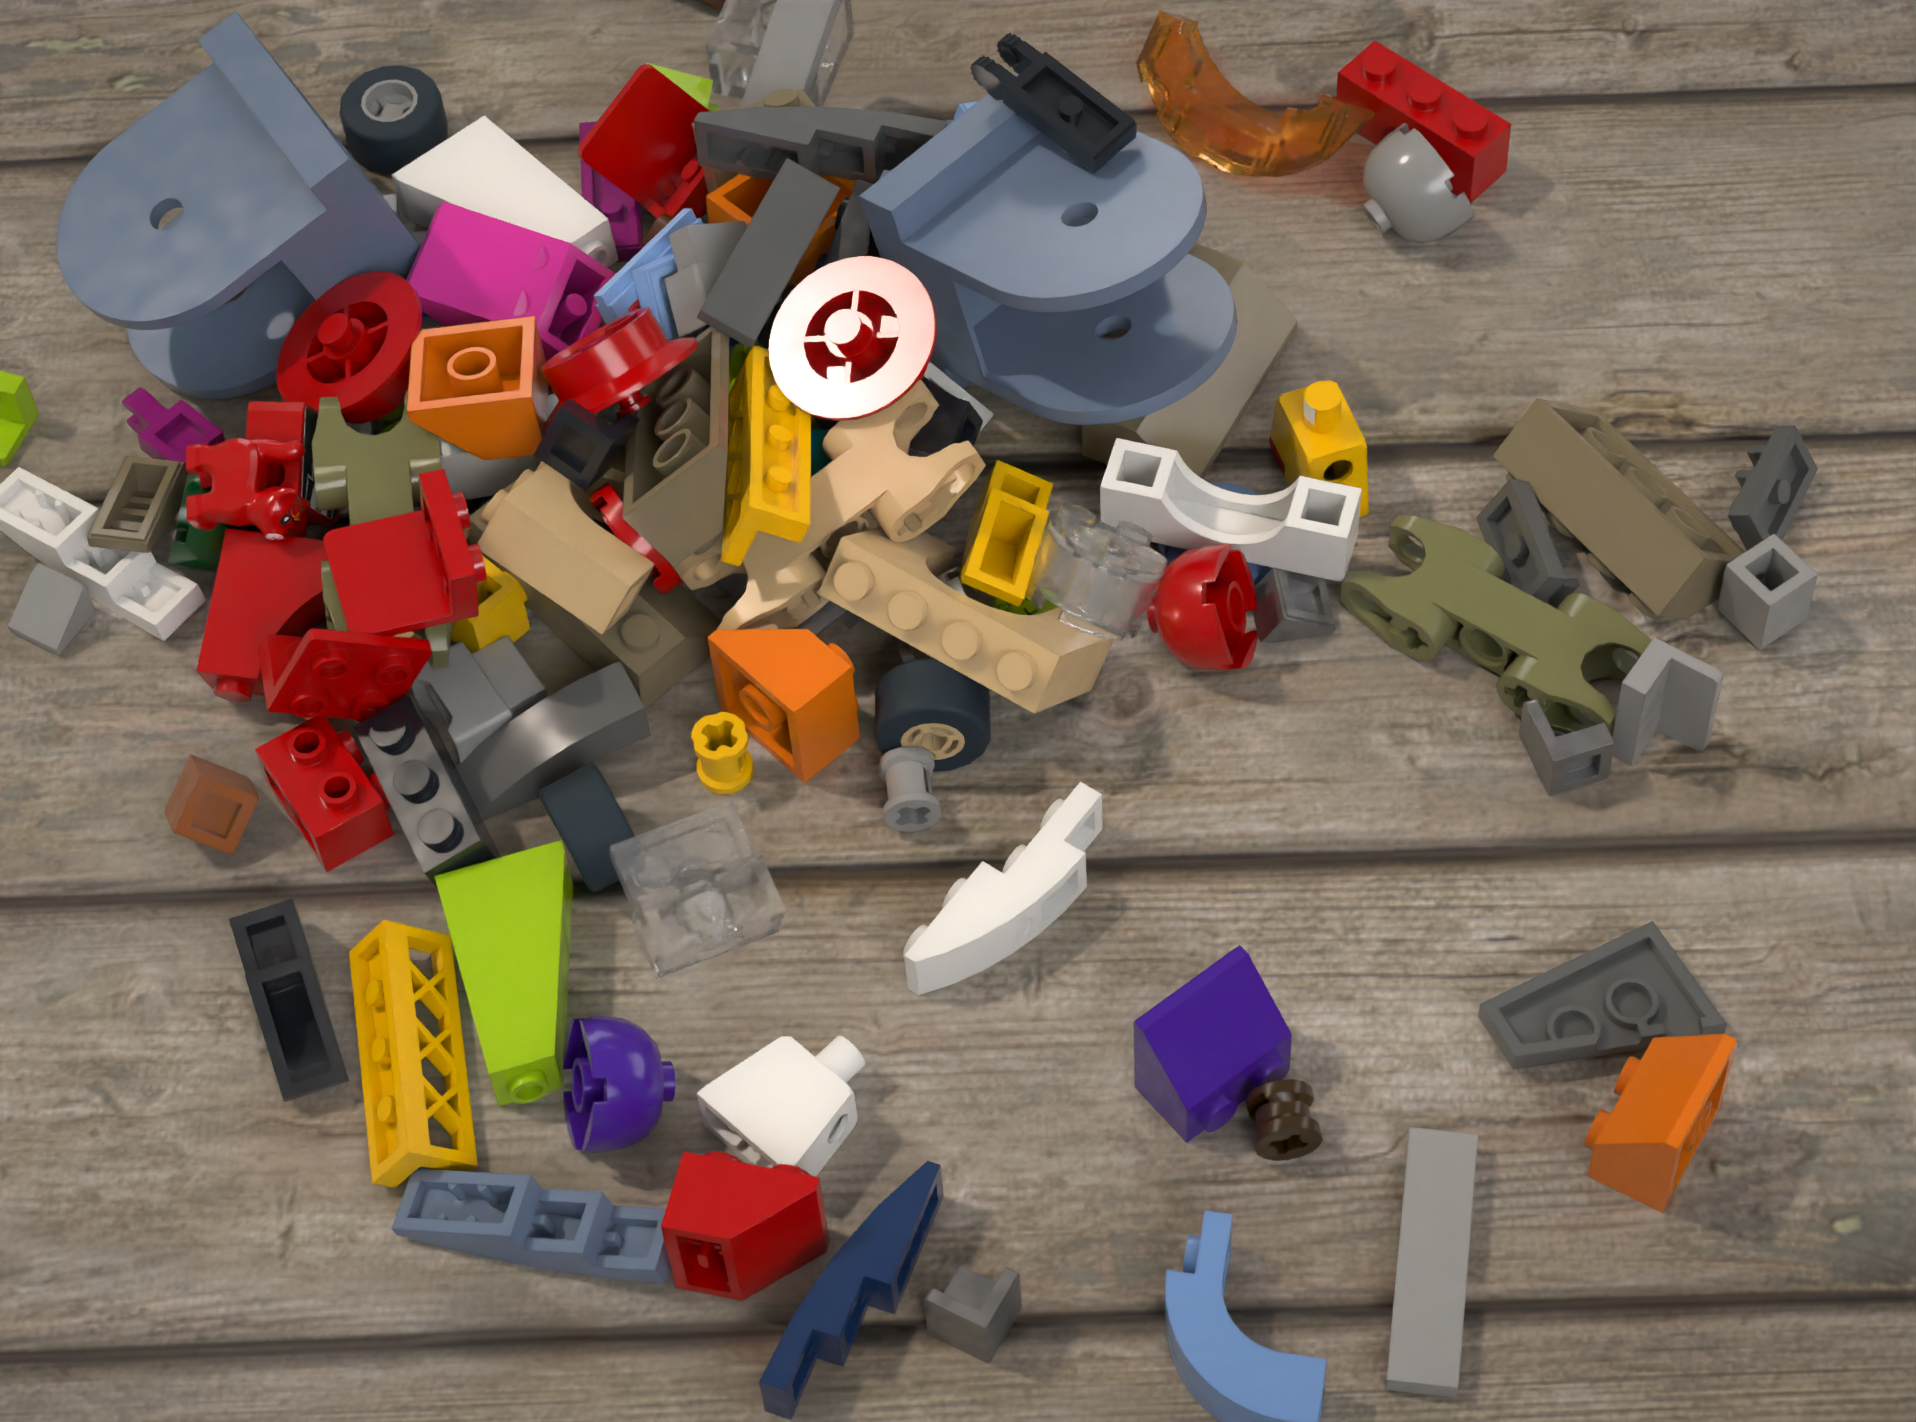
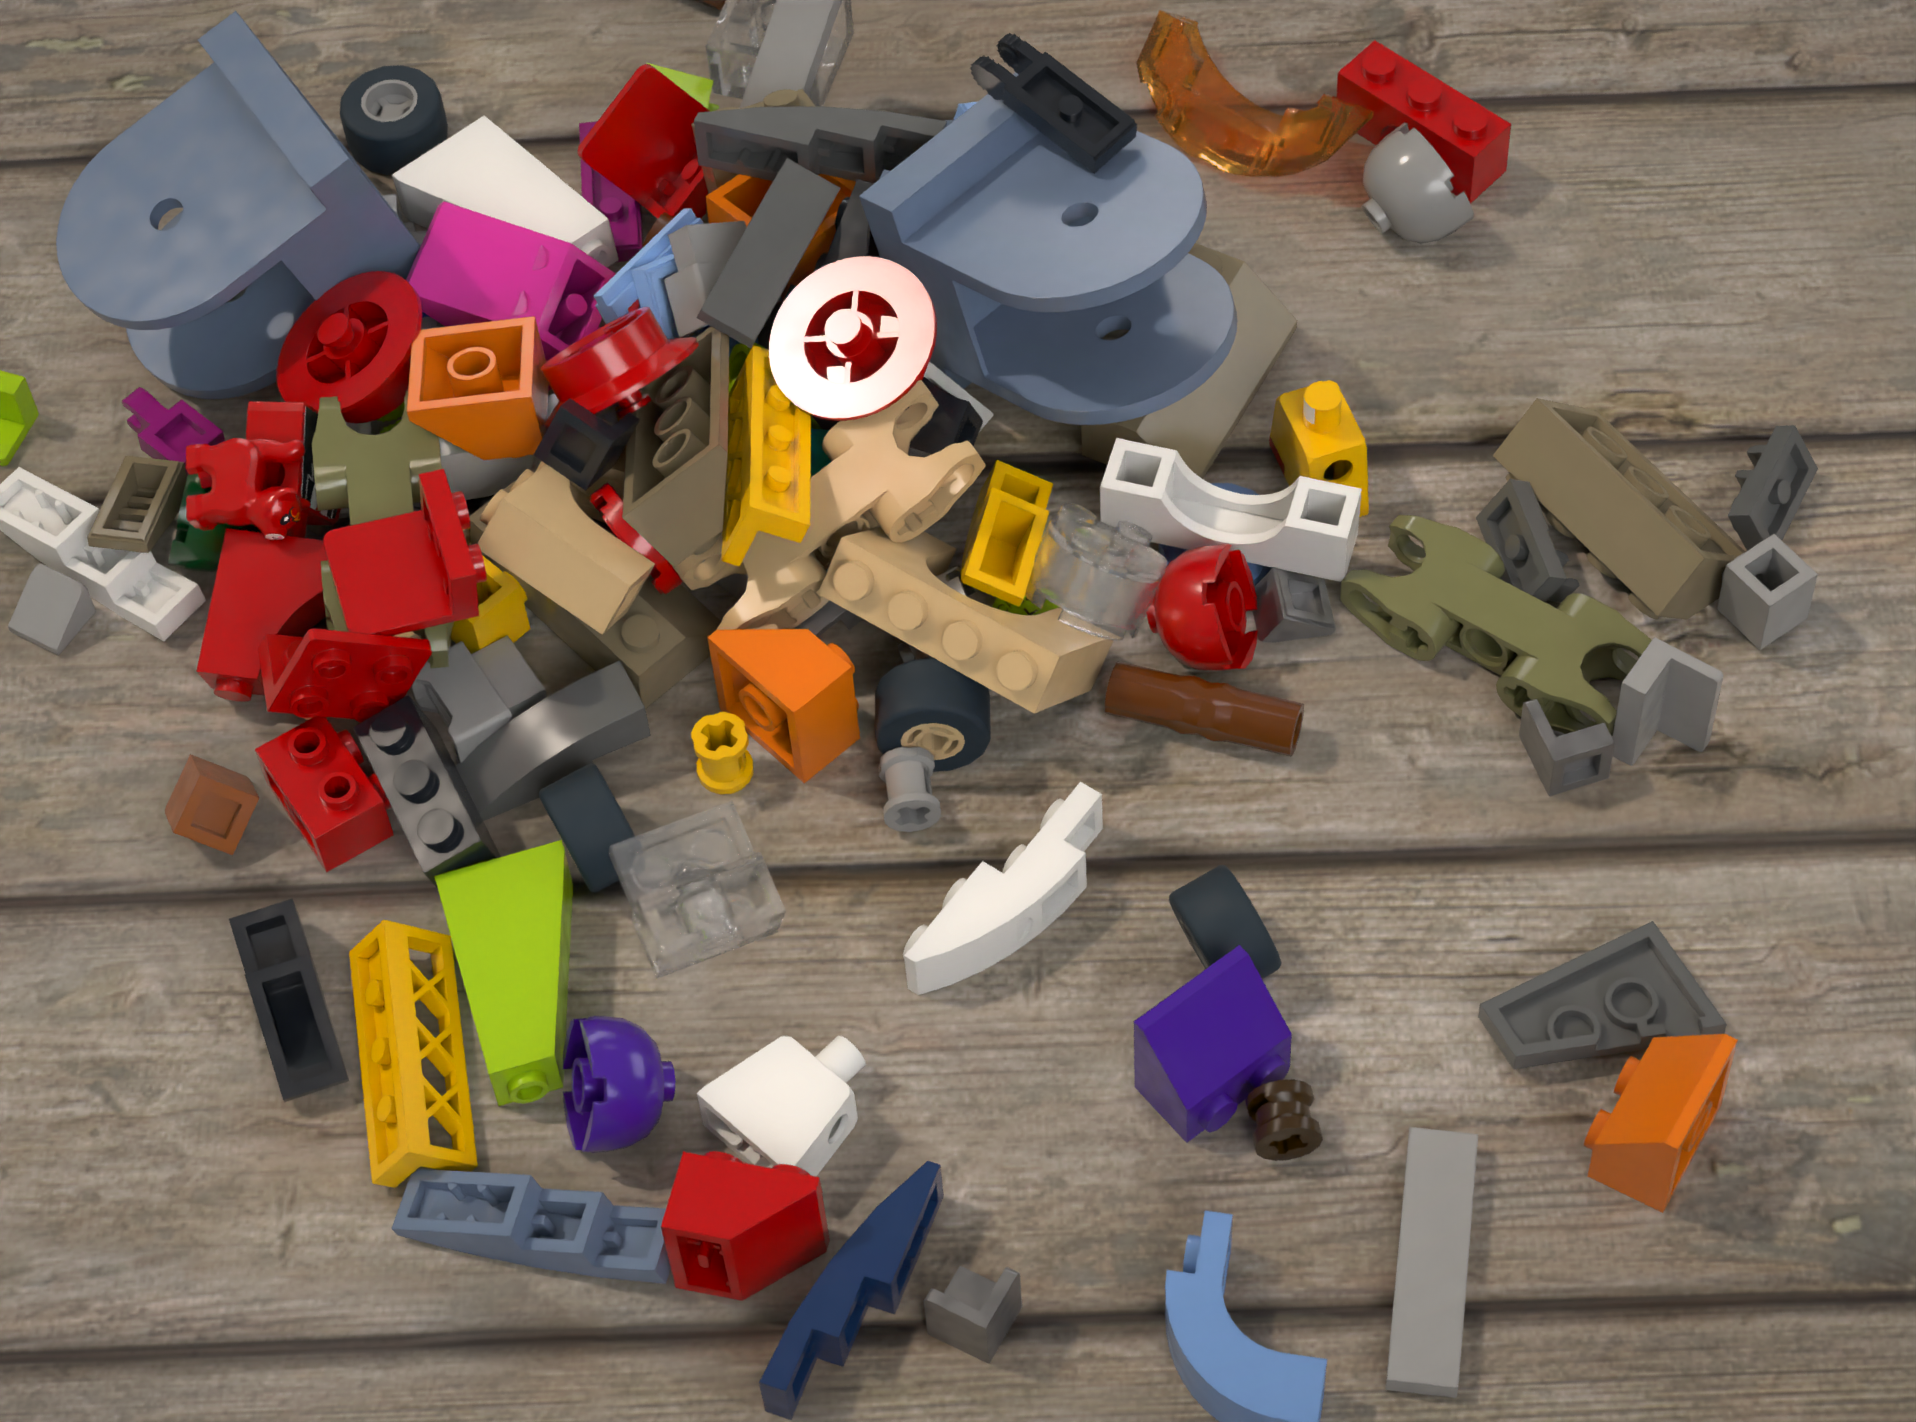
(1204, 708): none -> reddish brown axle
(1221, 917): none -> black wheel

